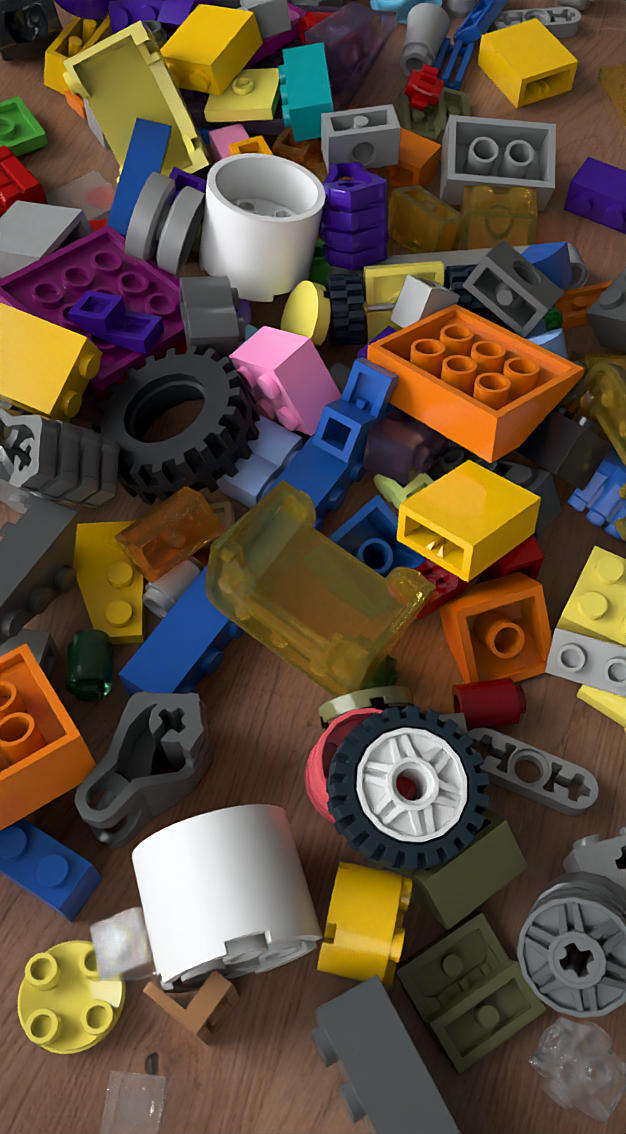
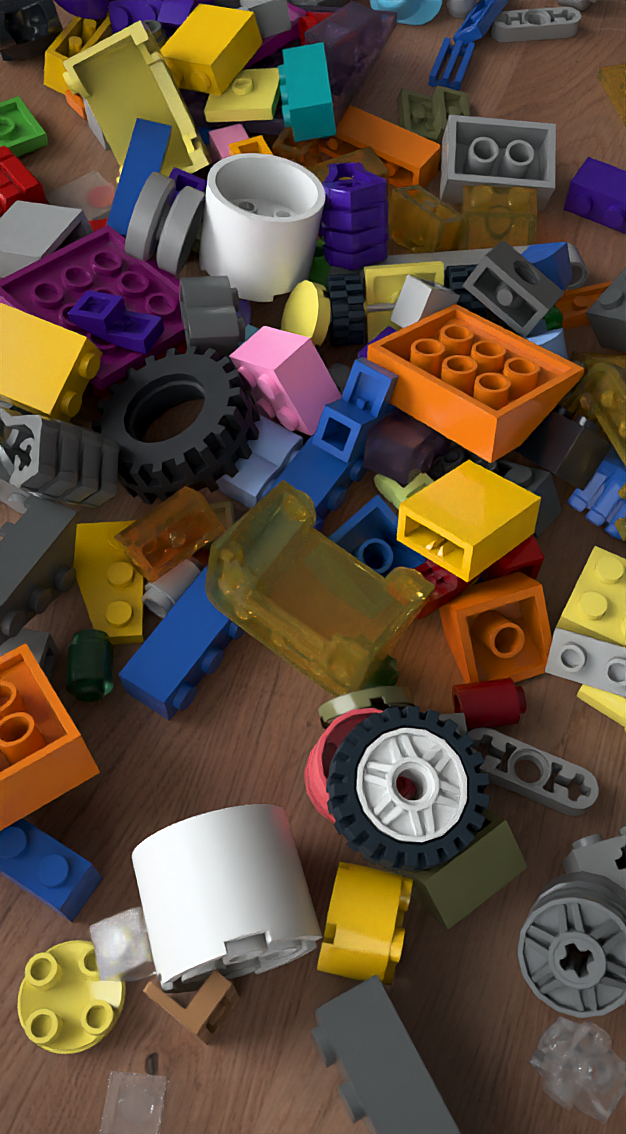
(150, 723): dark grey piece -> none
(361, 136): light grey brick -> none
(423, 87): red gear -> none
(424, 34): light grey plant -> none
(468, 991): olive slope -> none
(527, 62): yellow brick -> none

